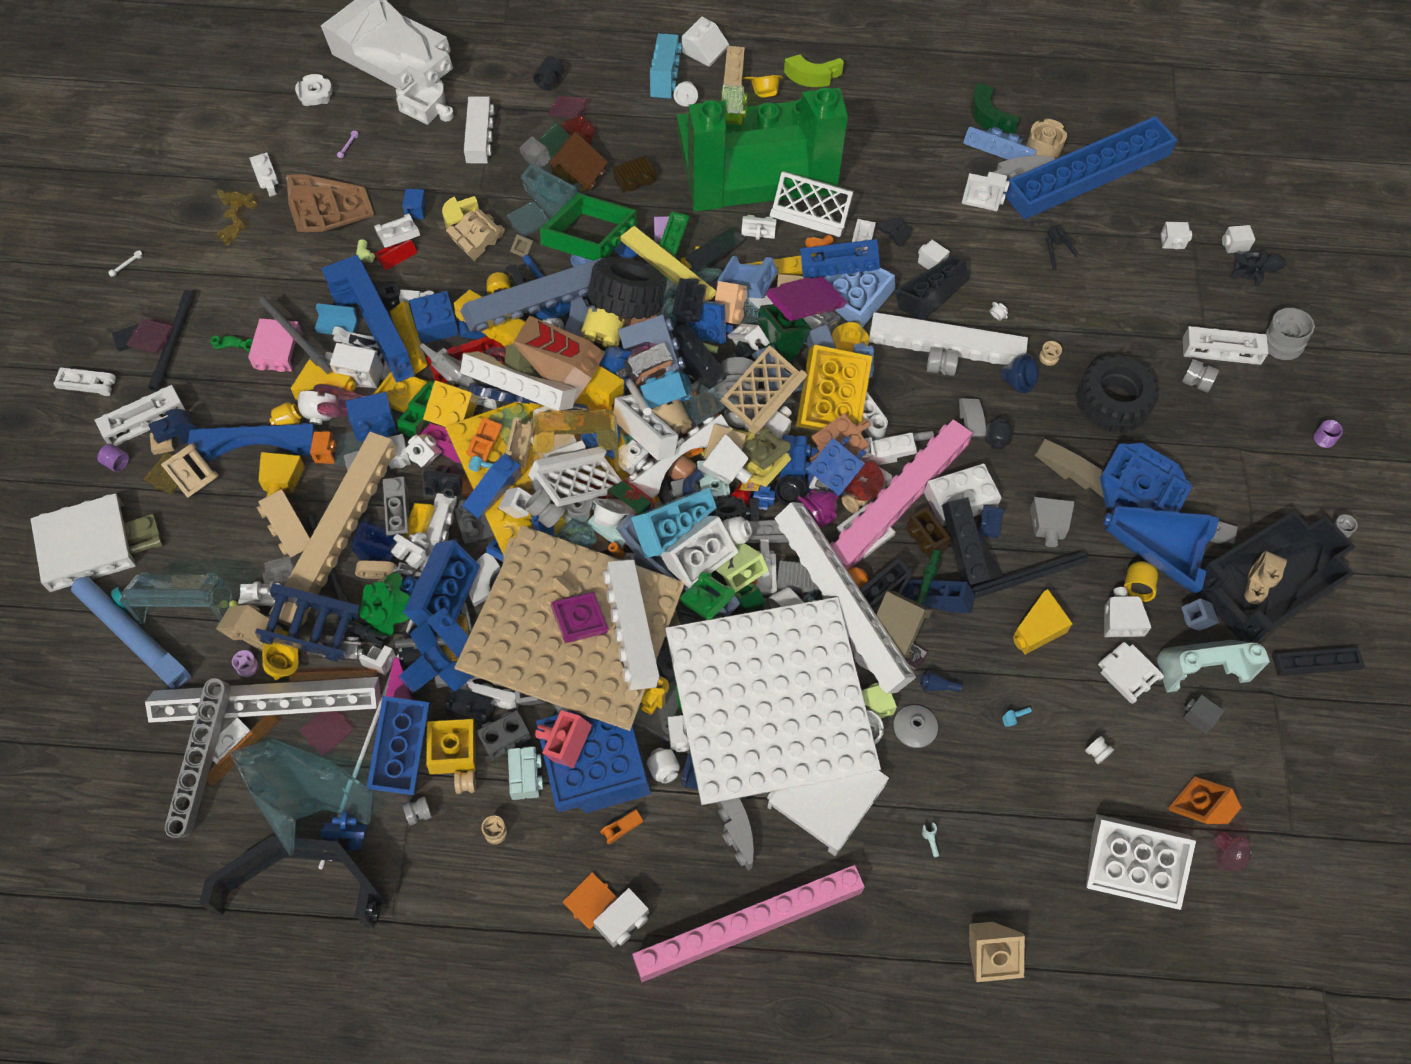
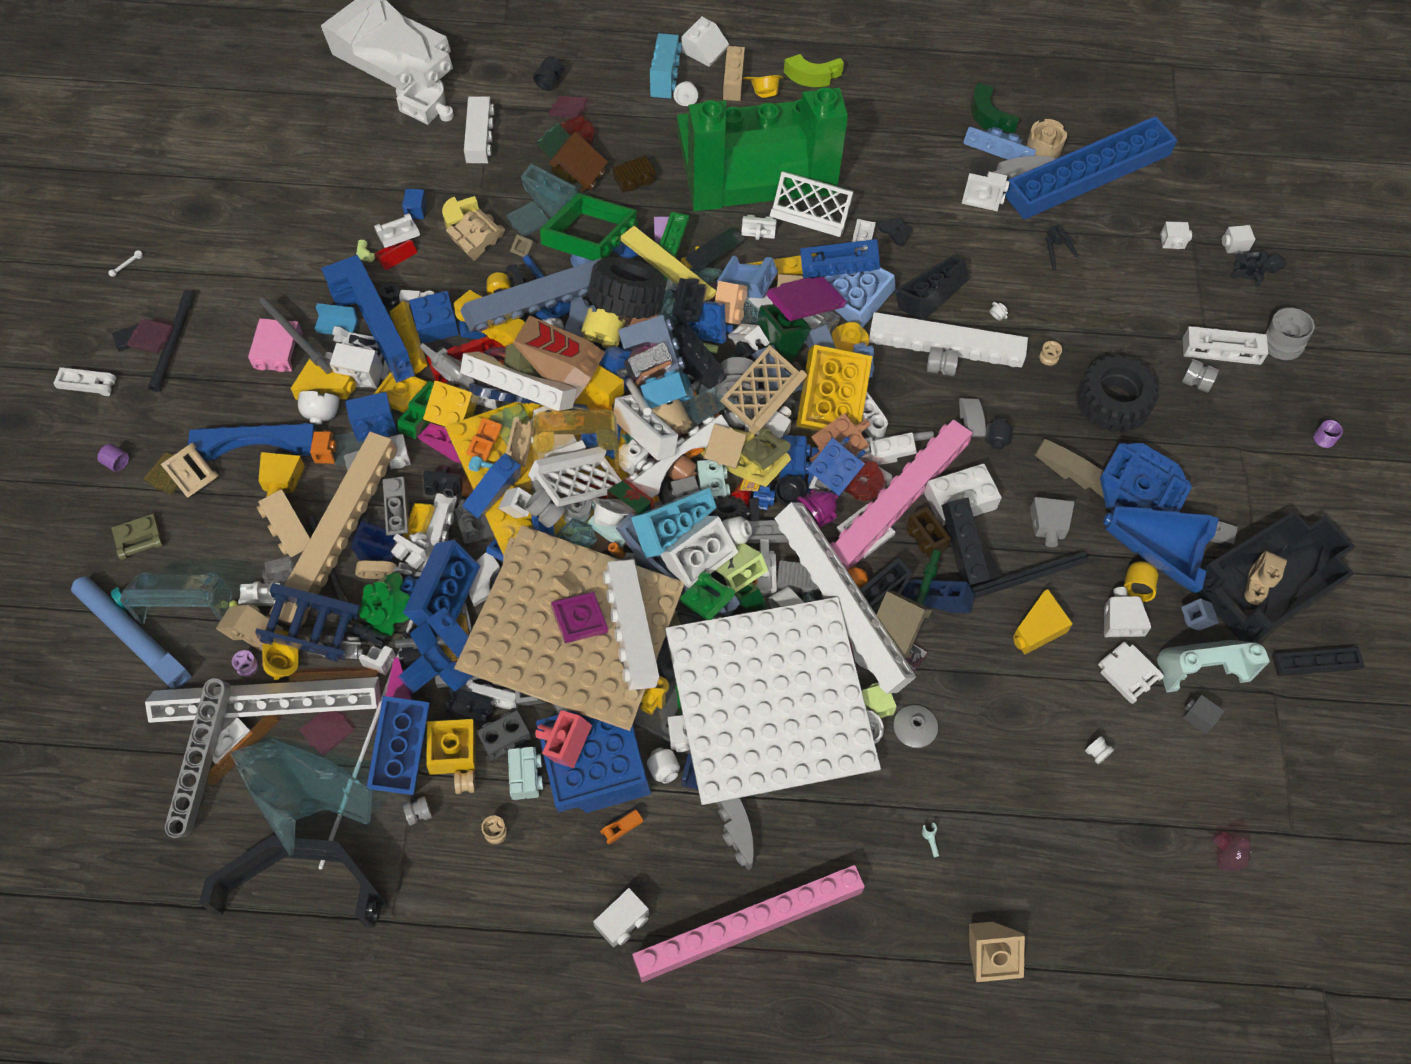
(81, 542): white panel -> none
(137, 415): white brick -> none
(163, 447): tan tile -> none
(176, 423): dark blue brick -> none
(230, 341): green arm -> none
(236, 200): clear yellow piece -> none
(264, 172): white hinge -> none
(285, 414): yellow head -> none
(319, 96): white plate -> none
(325, 203): medium nougat wedge -> none
(334, 409): clear pink animal -> none
(345, 828): blue hips -> none
(354, 134): lavender hinge -> none
(423, 450): white brick -> none
(535, 152): clear brick -> none
(589, 900): orange piece -> none
(689, 482): dark blue arm -> none
(726, 462): white torso -> none
(734, 106): clear neon green brick -> none
(813, 241): orange arm -> none
(830, 807): white panel -> none
(852, 504): tan wheel -> none
(932, 254): white brick -> none
(933, 682): dark blue cone -> none
(990, 521): dark blue panel -> none
(1010, 717): medium azure hand -> none
(1021, 373): dark blue piece -> none
(1139, 861): white slope -> none
(1206, 802): orange slope -> none
(1346, 524): light grey wheel -> none

